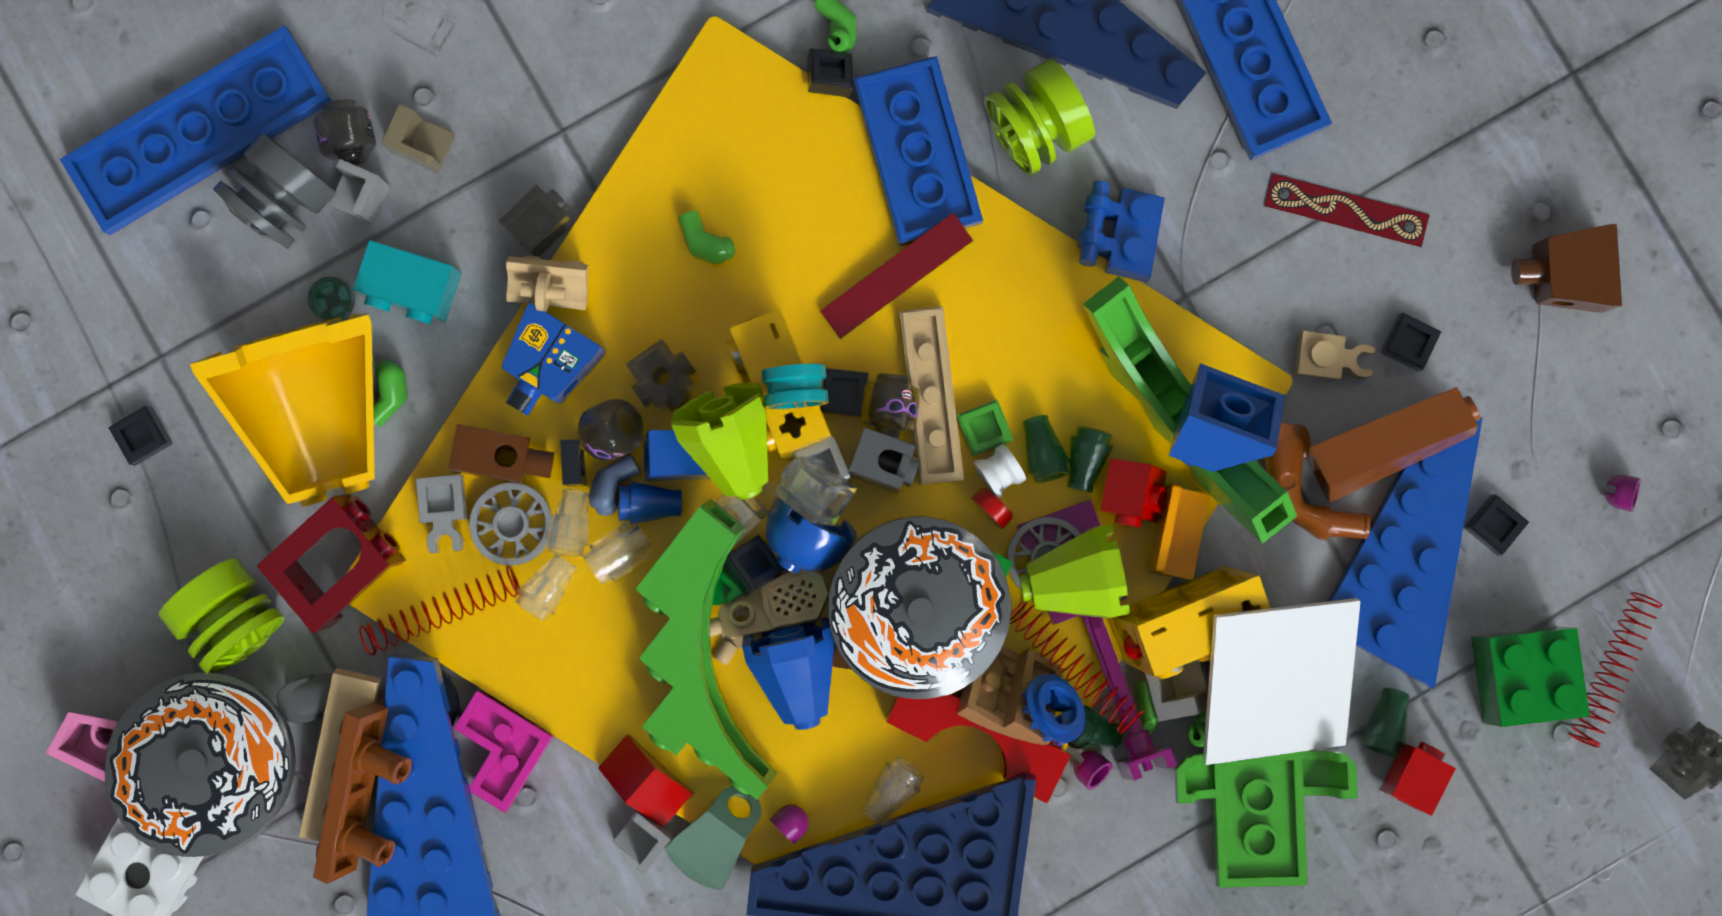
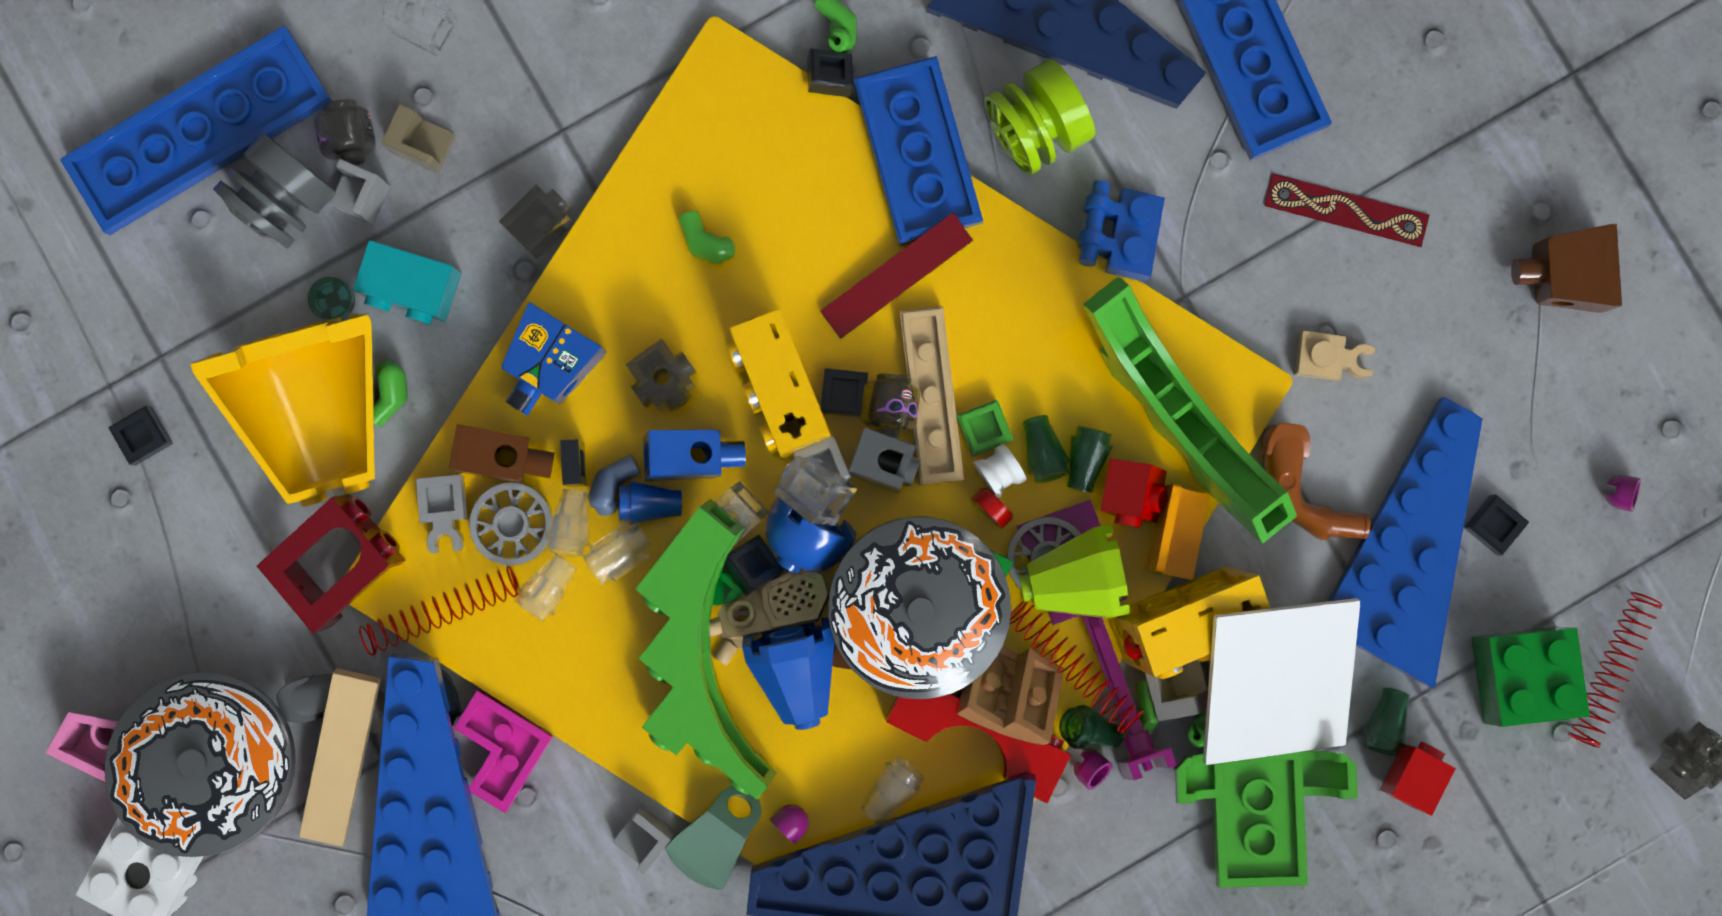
(217, 611): lime wheel -> none
(350, 793): dark orange plate -> none
(547, 282): tan hips -> none
(610, 429): clear smoke head -> none
(644, 781): red slope -> none
(727, 438): lime cone -> none
(795, 386): teal wheel -> none
(1059, 696): blue gear -> none
(1226, 421): blue slope -> none
(1392, 443): dark orange slope -> none
(1410, 342): black tile -> none

